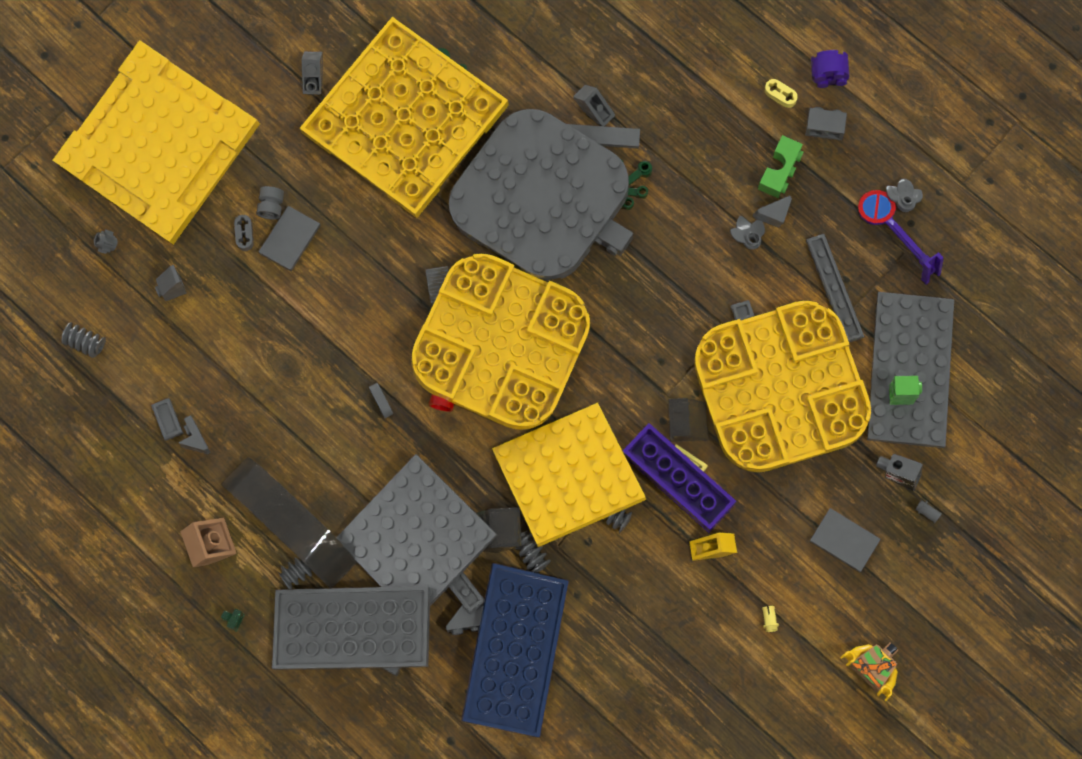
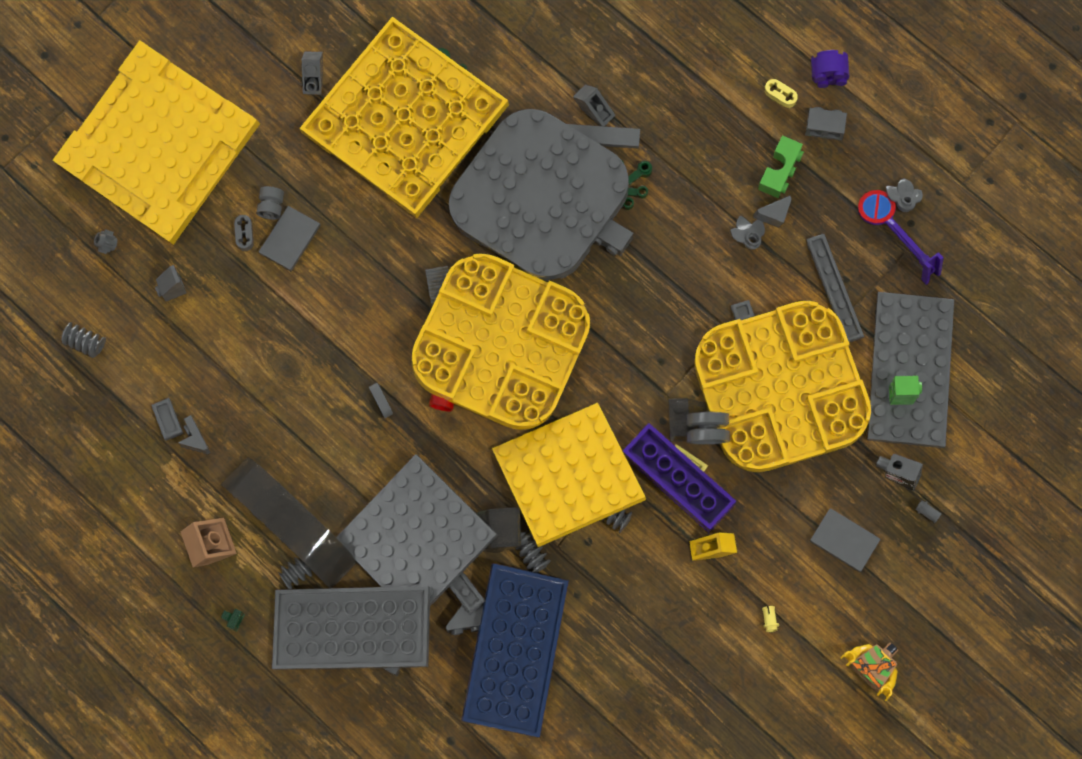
(708, 428): none -> dark grey wheel

